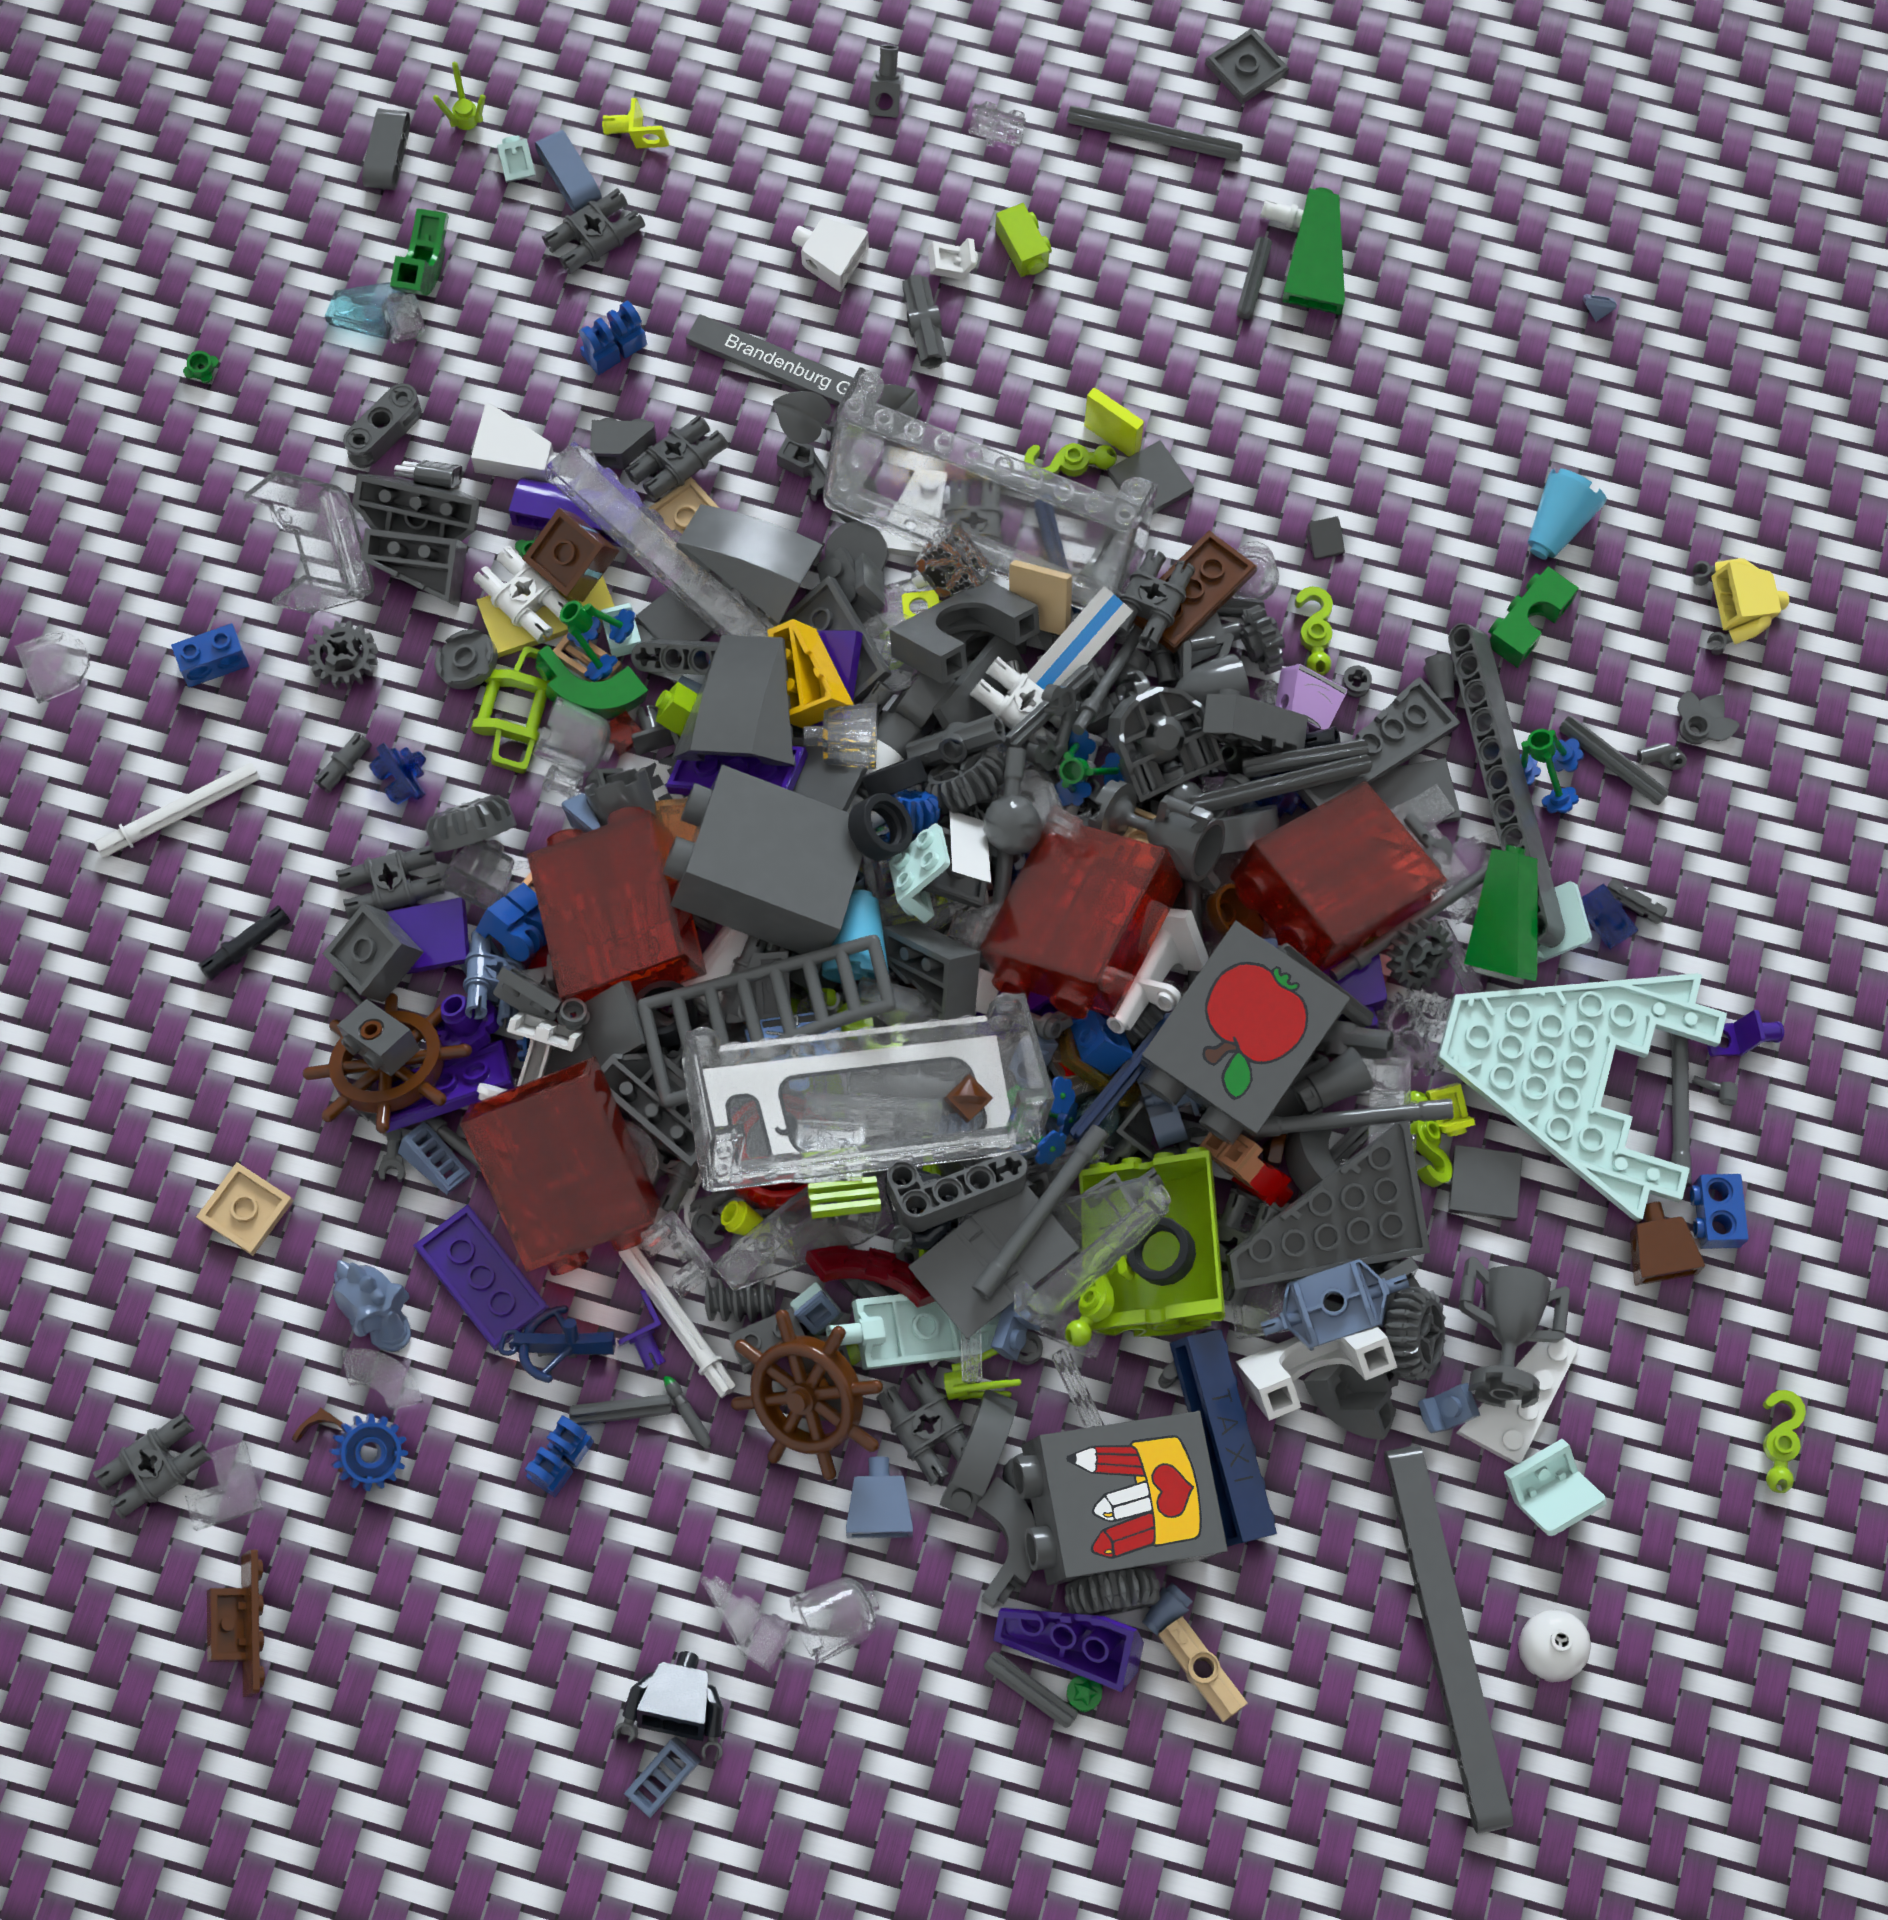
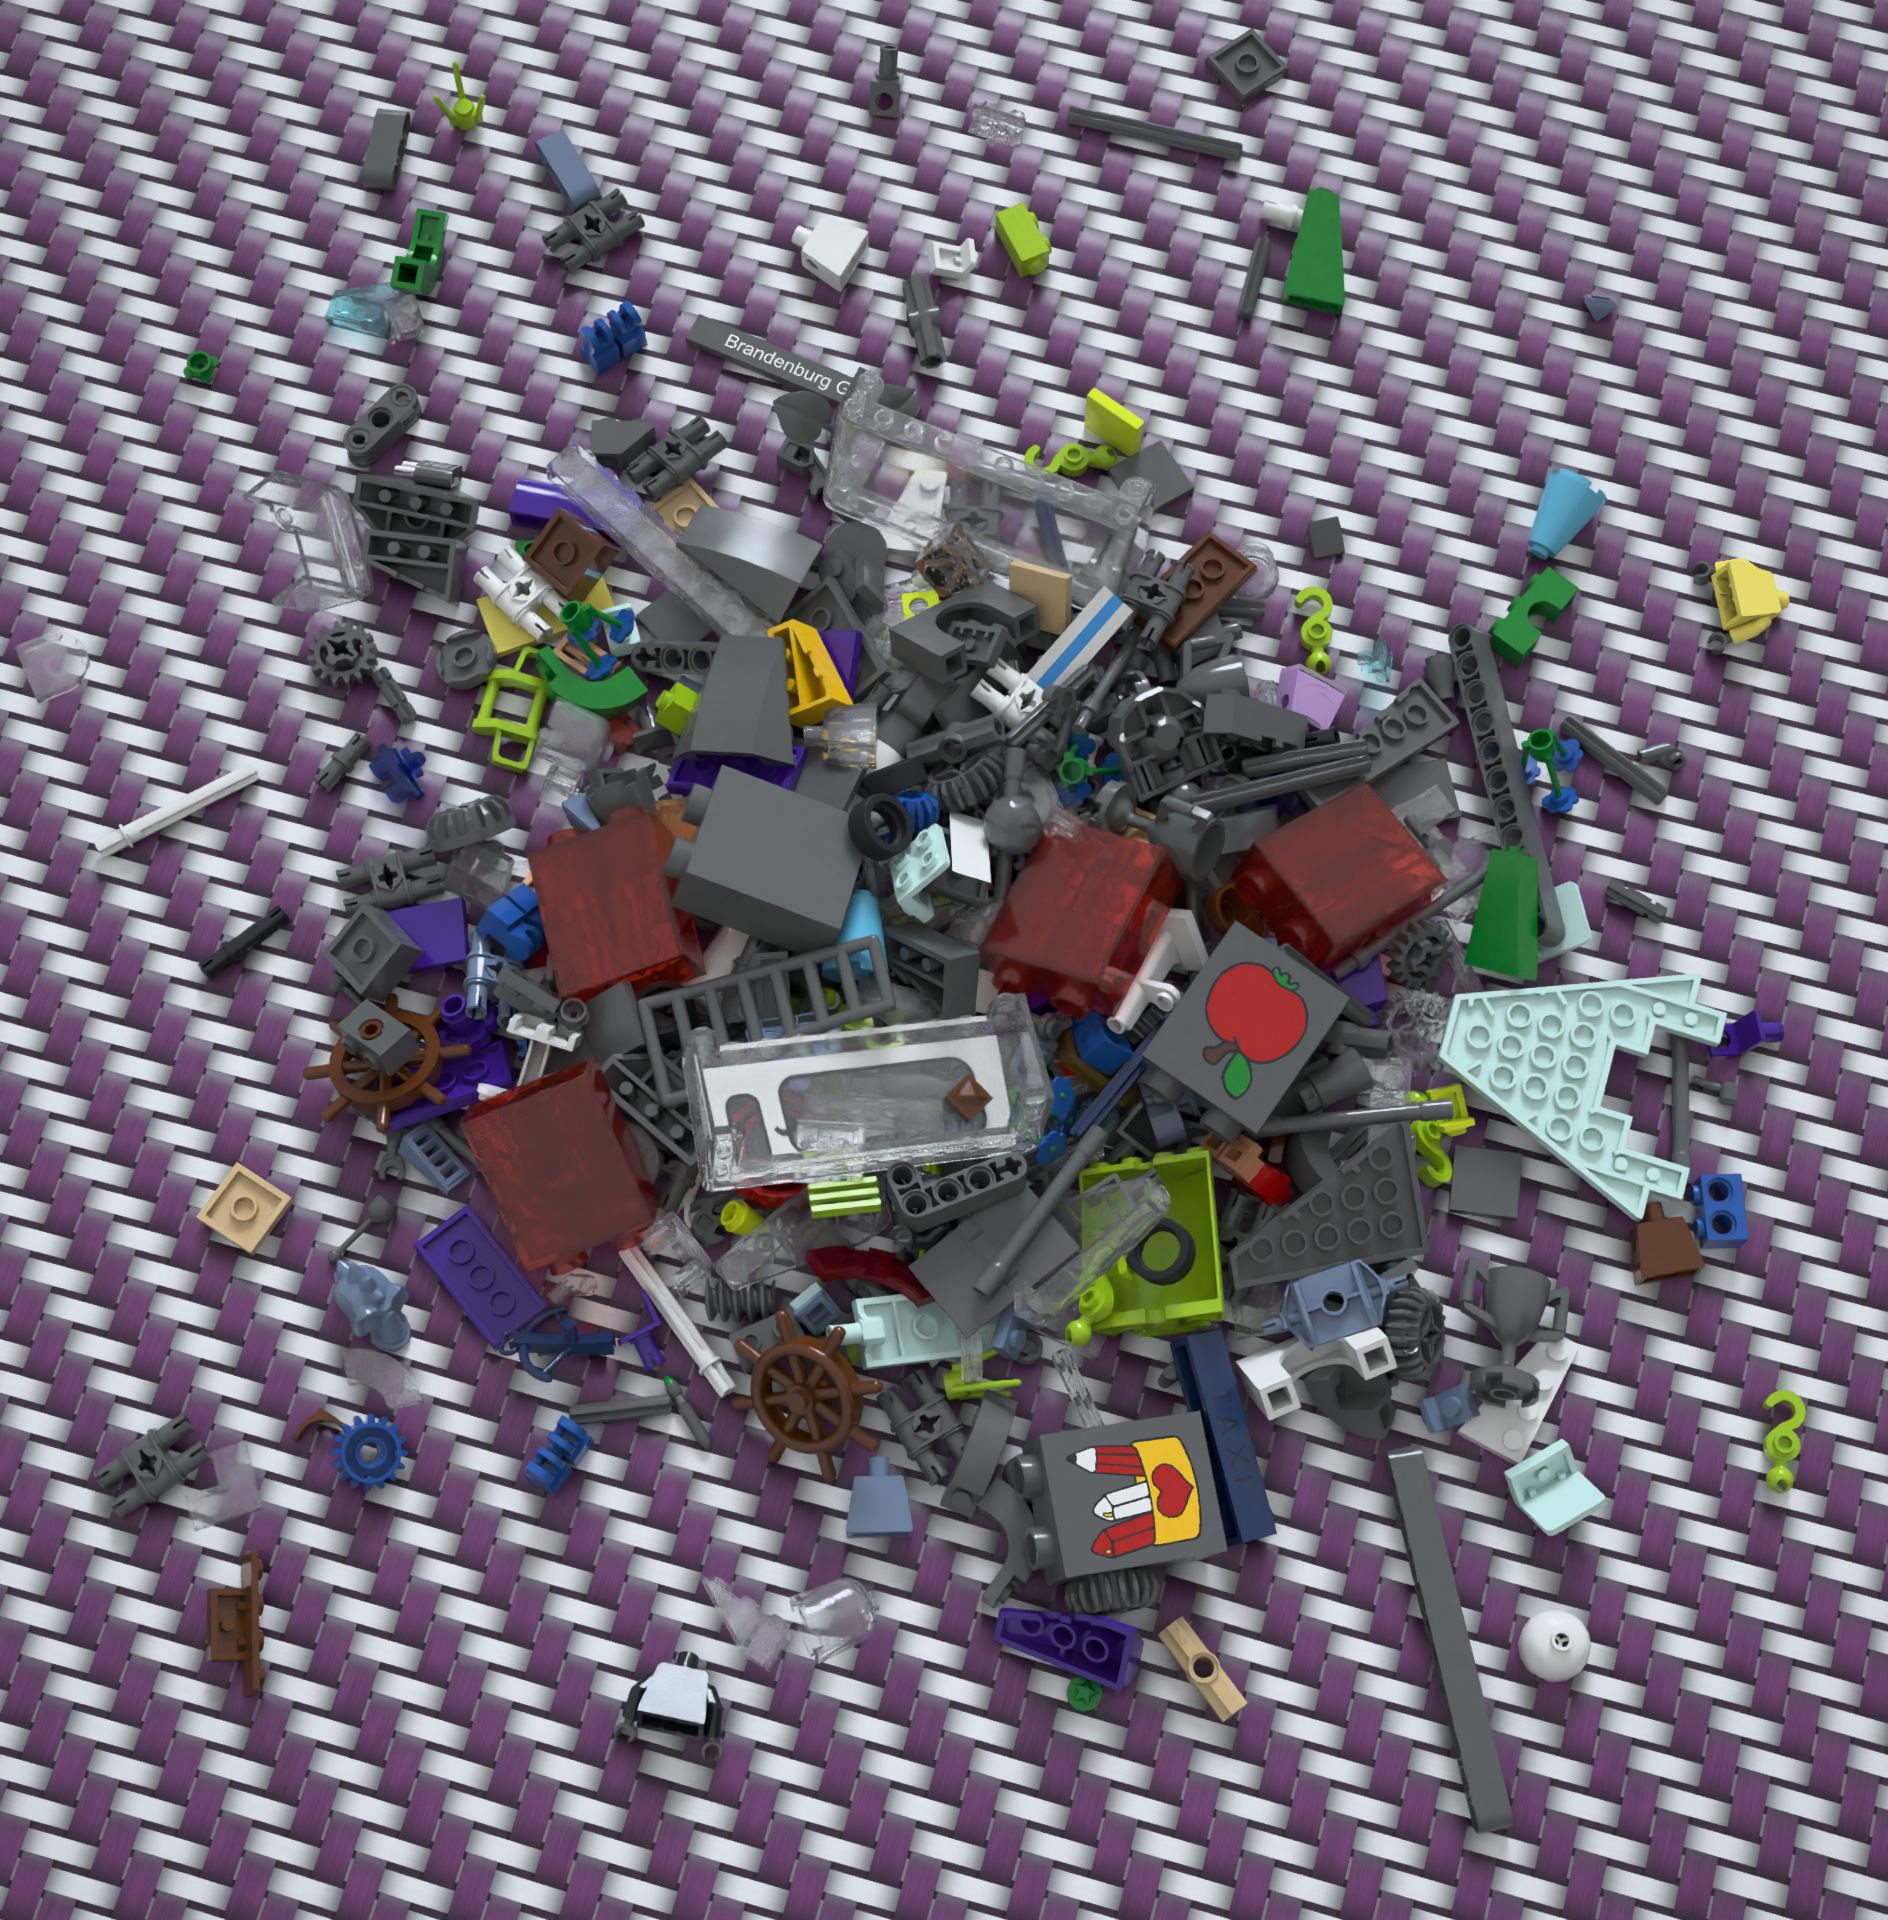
(210, 655): blue brick -> none
(379, 1211): none -> dark grey hinge
(394, 695): none -> dark grey axle
(509, 448): white slope -> none
(515, 159): light aqua bracket -> none
(573, 1284): none -> clear arm
(633, 125): neon yellow bracket -> none
(684, 1754): sand blue slope -> none
(982, 641): none -> dark grey bracket
(1031, 1689): dark grey axle -> none
(1170, 1607): sand blue cone -> none
(1262, 639): dark grey gear -> none
(1364, 674): dark grey bush -> none
(1377, 662): none -> clear light blue tile
(1608, 917): clear blue hips -> none
(1706, 716): dark grey plate -> none

